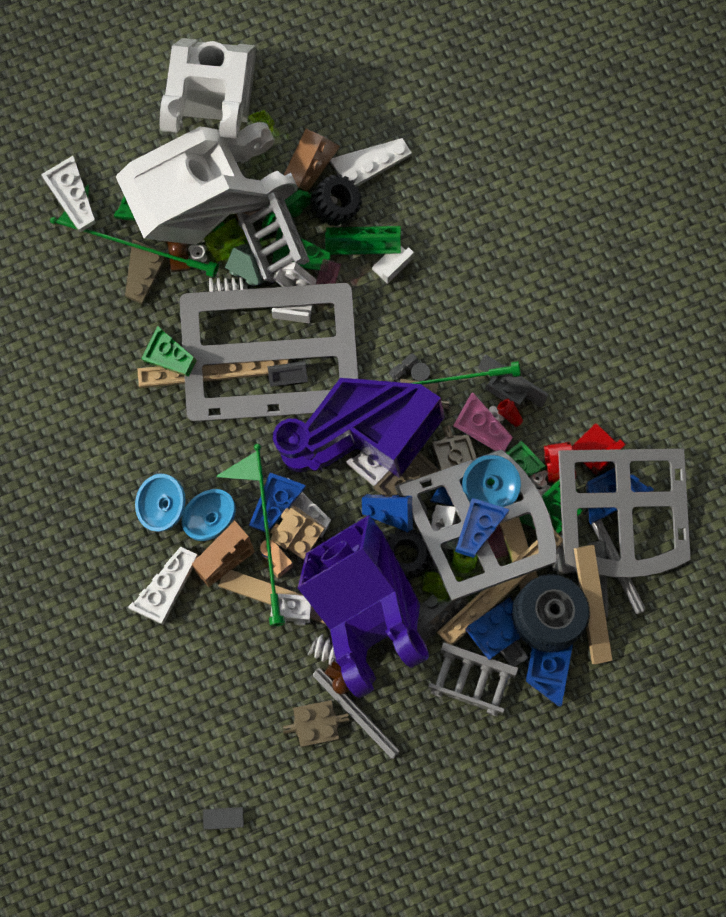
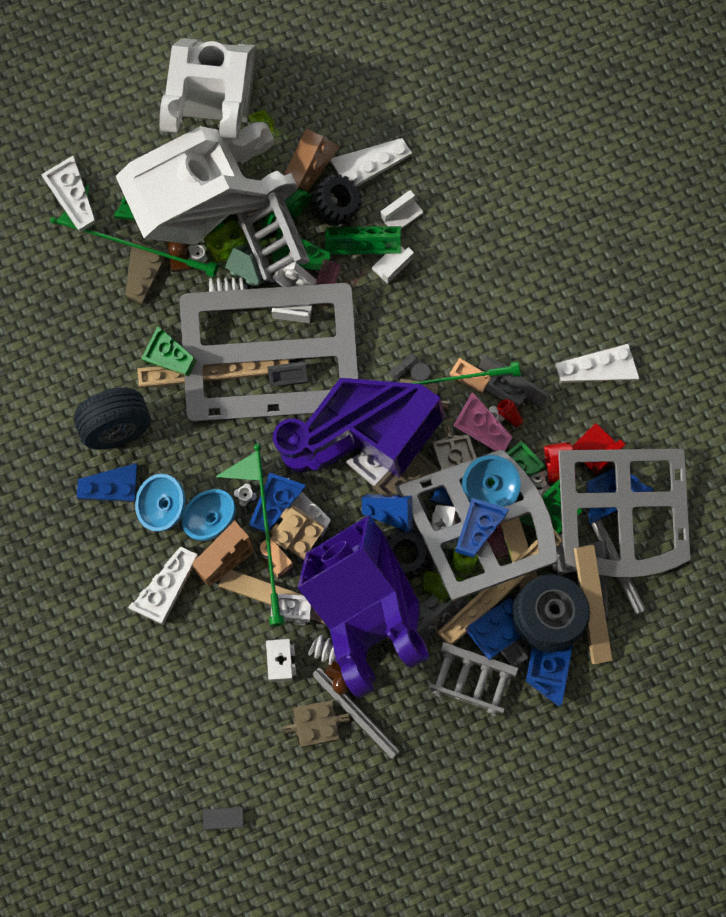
(109, 485): none -> blue wing
(112, 418): none -> black wheel
(246, 488): none -> white plate
(279, 672): none -> white brick
(401, 211): none -> white panel
(476, 383): none -> light nougat tile
(601, 366): none -> white wing

